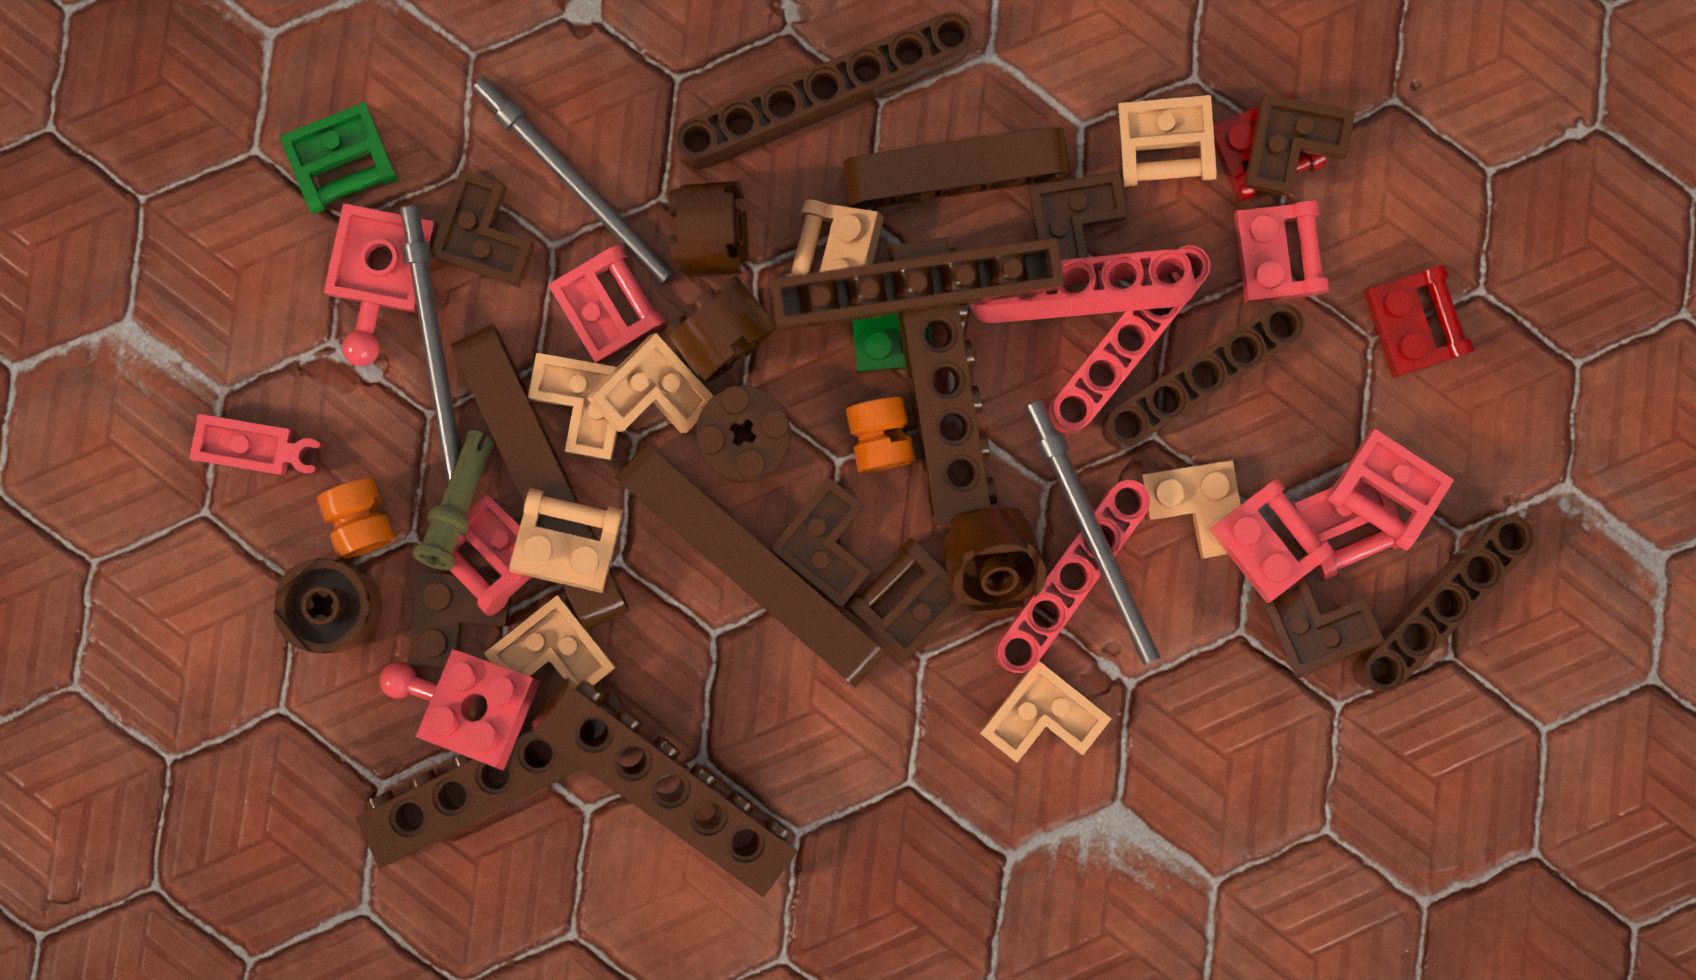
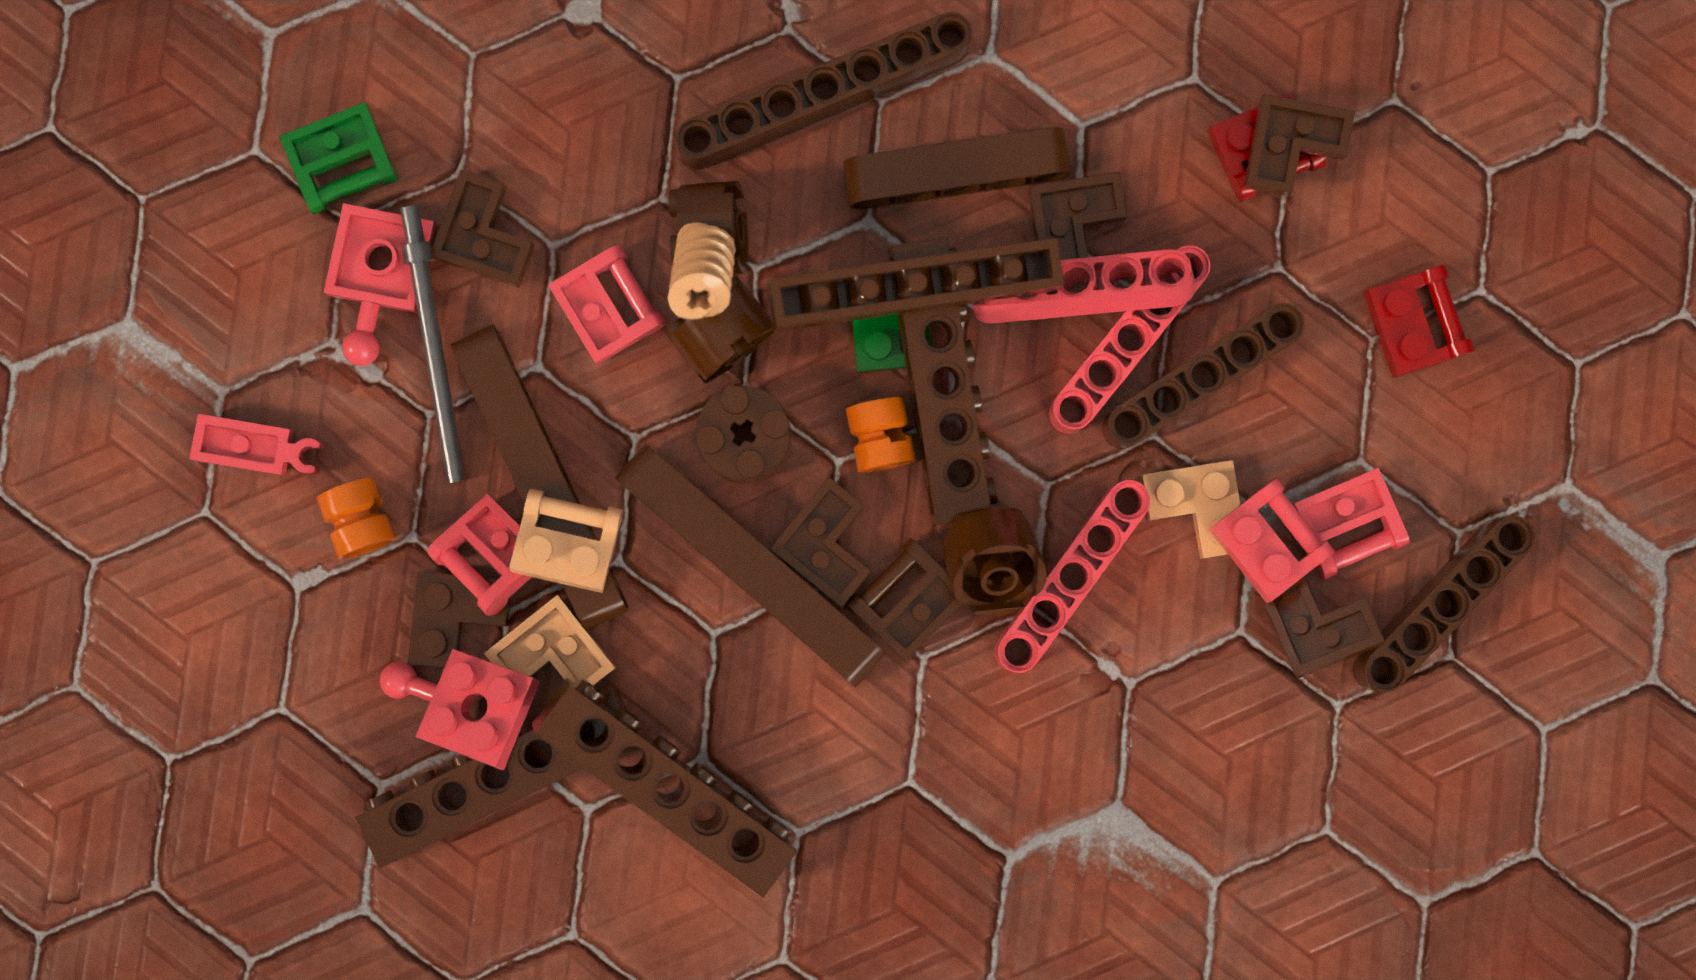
(301, 602): reddish brown brick -> none
(449, 518): olive pin -> none
(513, 118): flat silver bar -> none
(569, 384): light nougat plate -> none
(650, 376): light nougat plate -> none
(701, 271): none -> light nougat piece
(850, 239): light nougat plate -> none
(1041, 702): light nougat plate -> none
(1054, 447): flat silver bar -> none
(1165, 126): light nougat plate -> none
(1266, 255): coral plate -> none
(1398, 476): coral plate -> none

